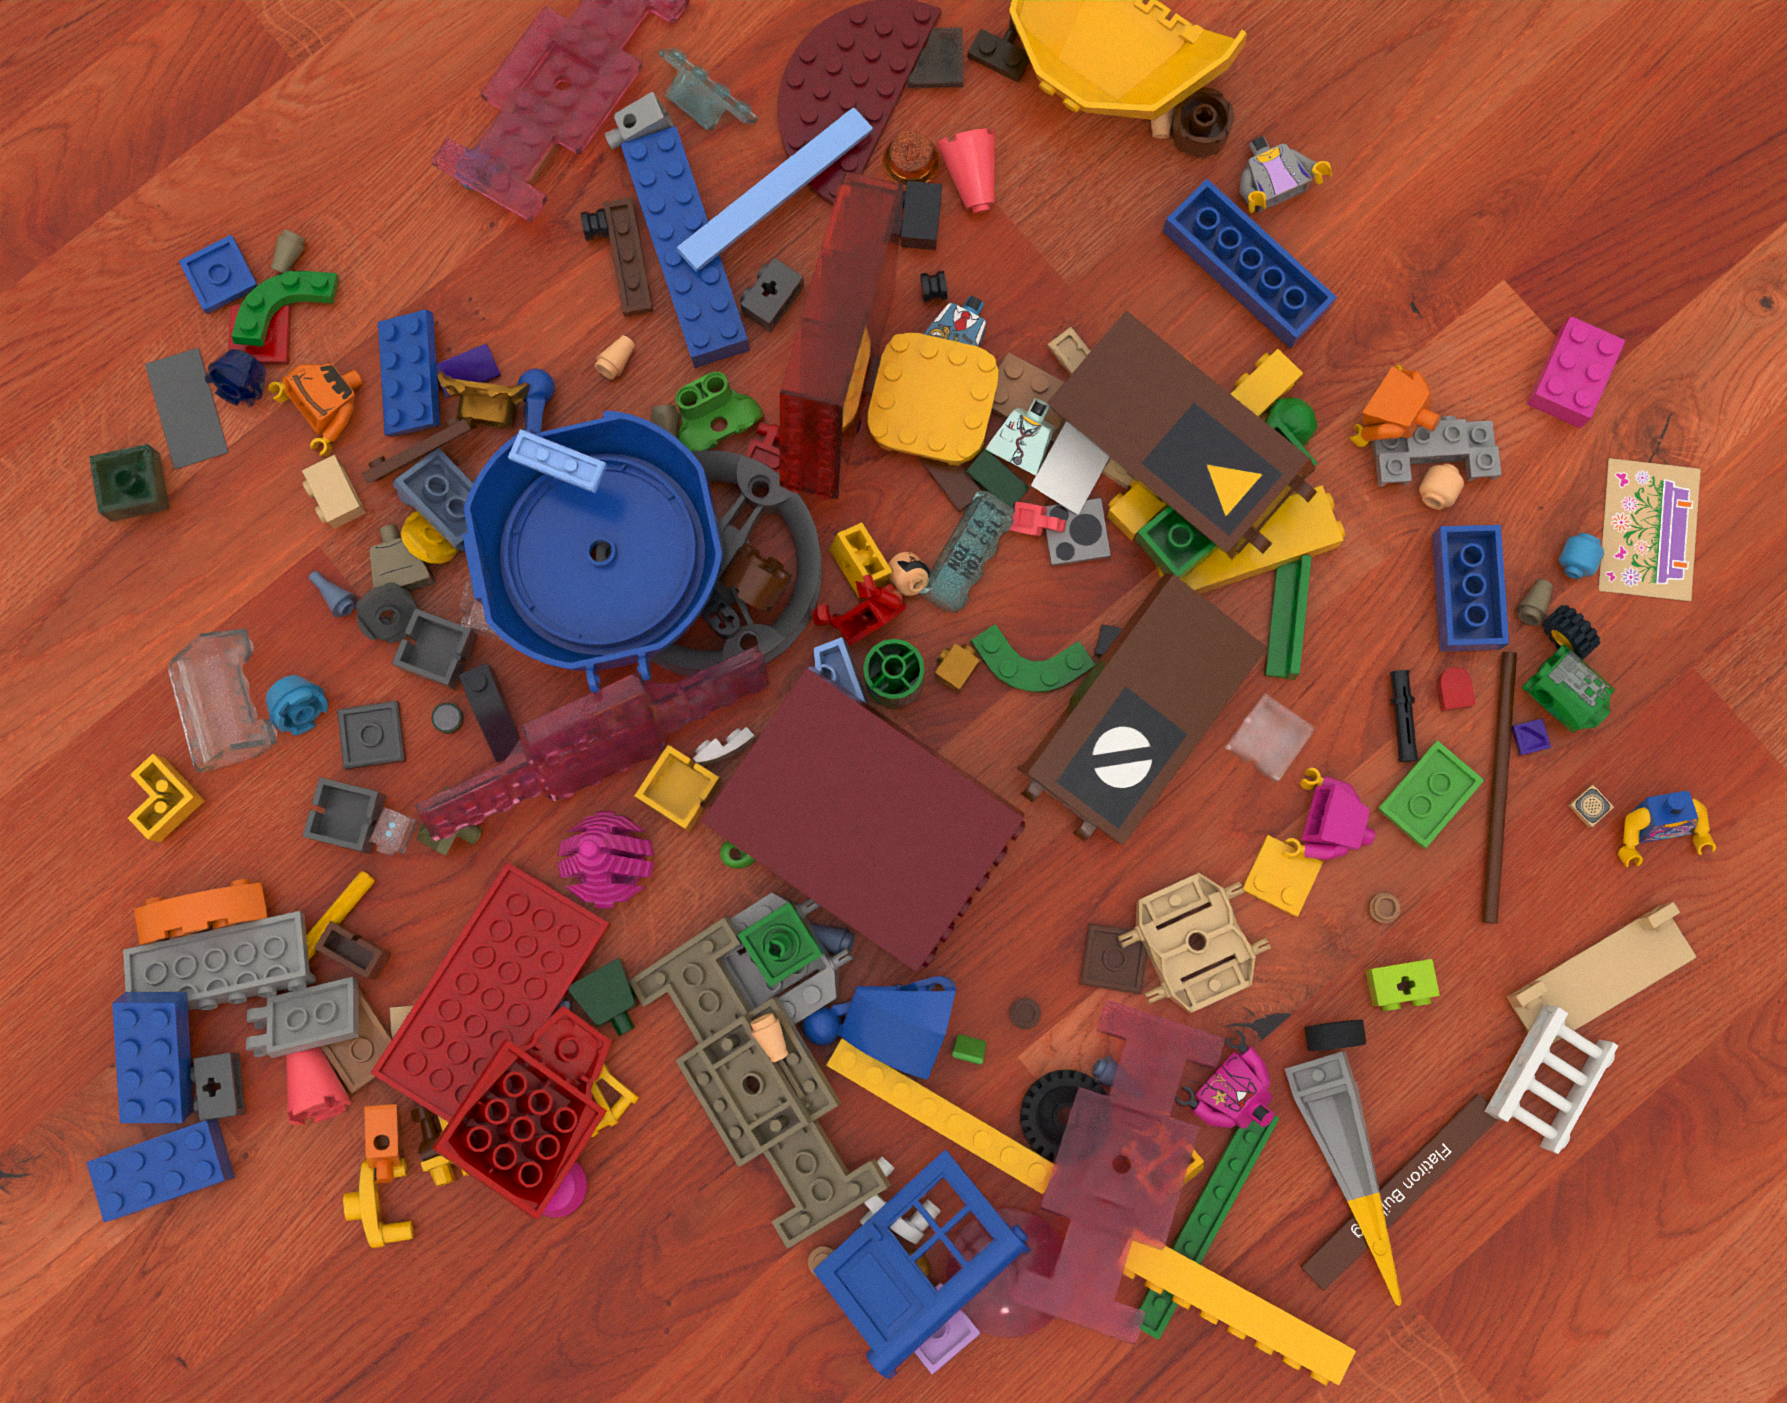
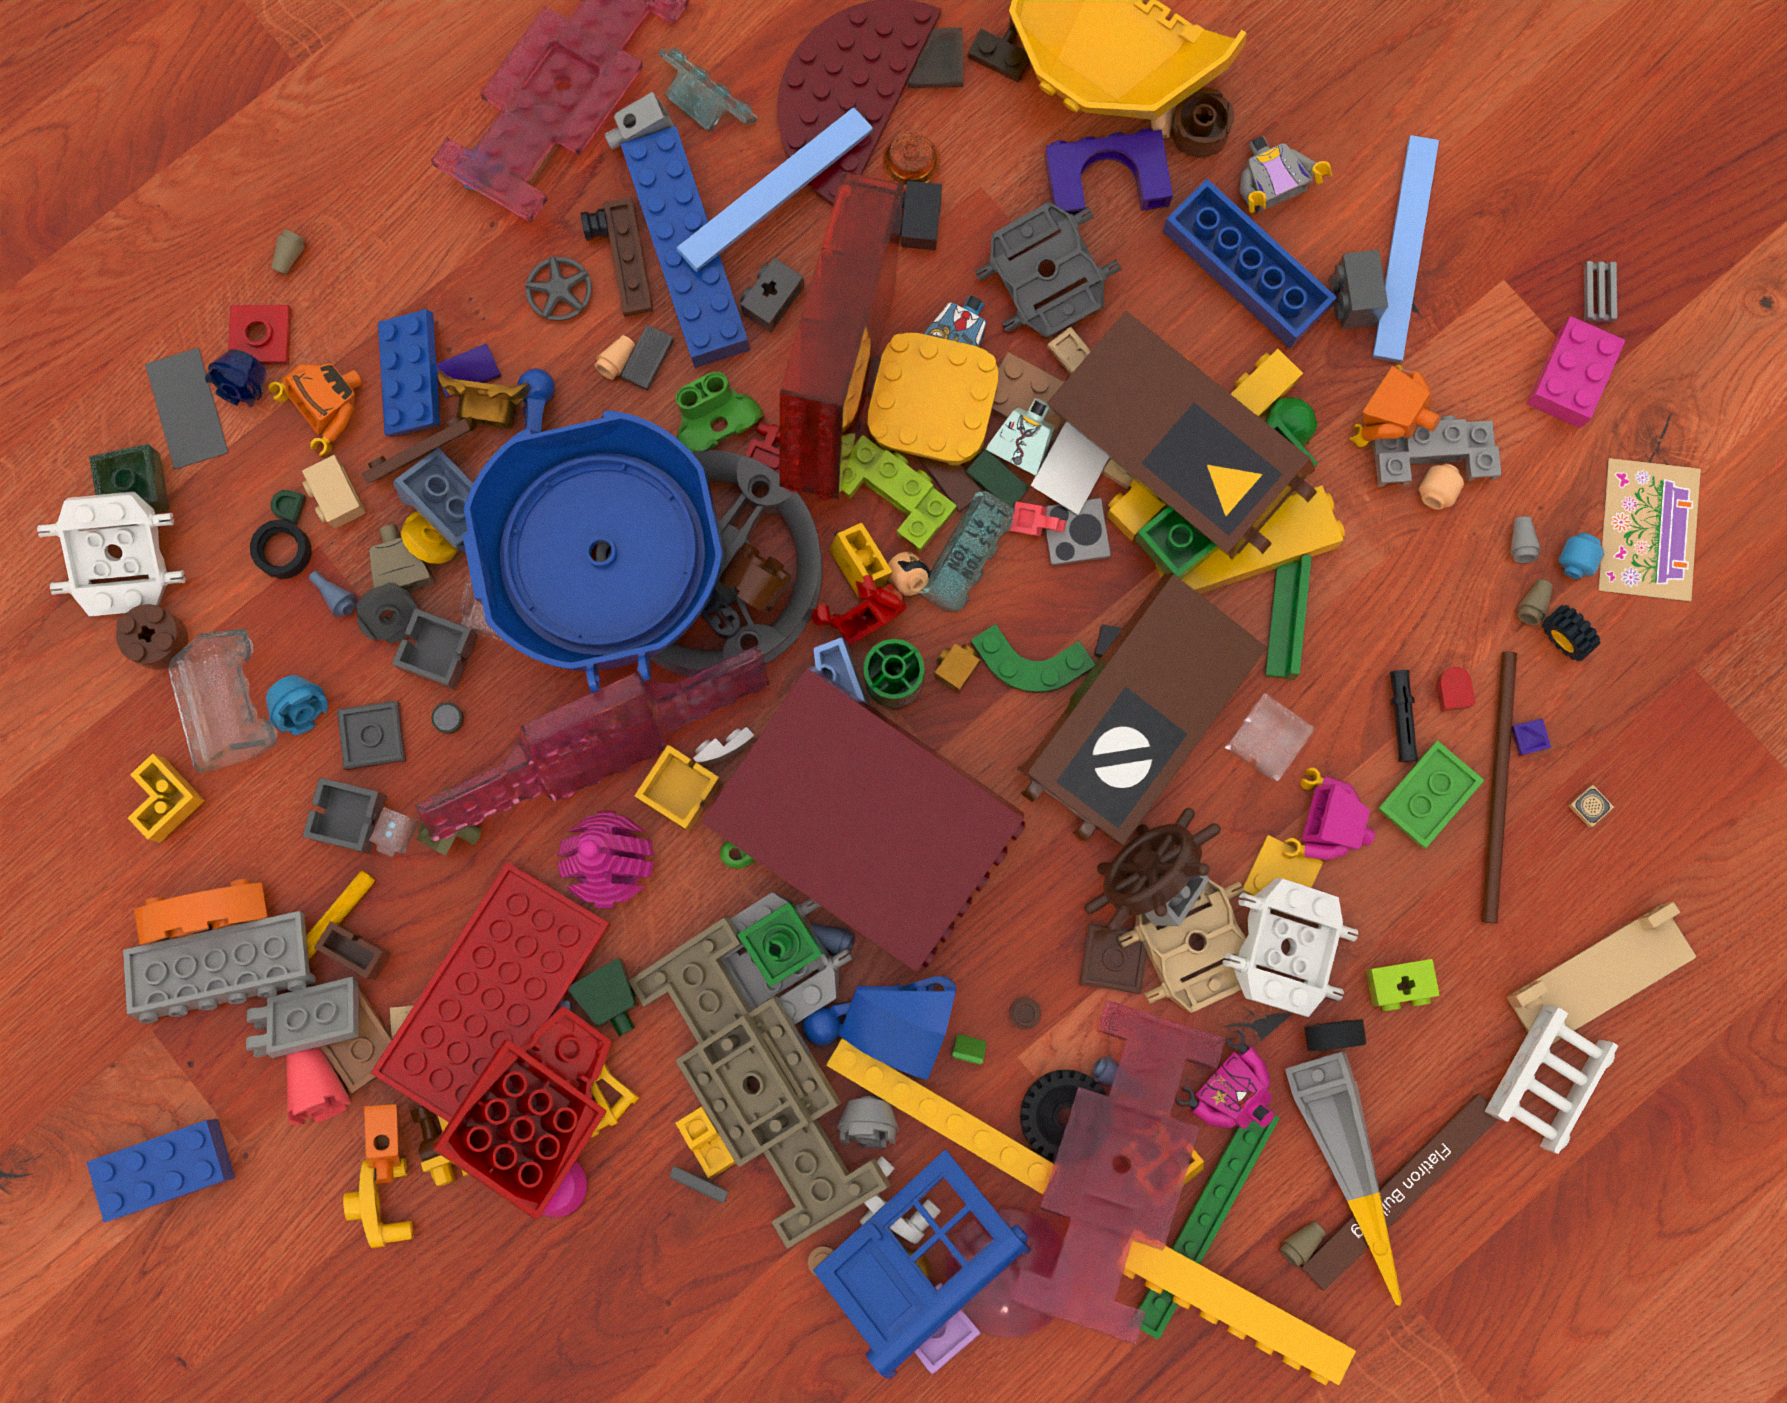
(88, 554): none -> white piece
(137, 628): none -> reddish brown brick
(153, 1057): blue brick -> none
(218, 274): blue plate -> none
(224, 1101): dark grey brick -> none
(259, 541): none -> black tyre
(273, 294): green plate -> none
(288, 505): none -> dark green tile
(491, 710): black slope -> none
(557, 461): light blue tile -> none
(558, 288): none -> dark grey wheel
(647, 357): none -> dark grey tile
(666, 418): dark tan cone -> none
(699, 1183): none -> dark grey tile
(705, 1143): none -> yellow slope
(770, 1036): light nougat cone -> none
(868, 1123): none -> light grey cone
(900, 486): none -> lime bracket
(933, 286): black wheel -> none
(972, 167): coral cone -> none
(1071, 263): none -> dark grey piece
(1140, 152): none -> dark purple arch
(1159, 877): none -> reddish brown brick
(1302, 1244): none -> dark tan cone
(1310, 948): none -> white piece
(1359, 289): none -> dark grey brick
(1384, 908): medium nougat plate -> none
(1406, 248): none -> light blue tile
(1470, 588): blue brick -> none
(1524, 541): none -> light grey cone
(1570, 691): green cylinder -> none
(1600, 267): none -> light grey tile
(1665, 818): torso -> none

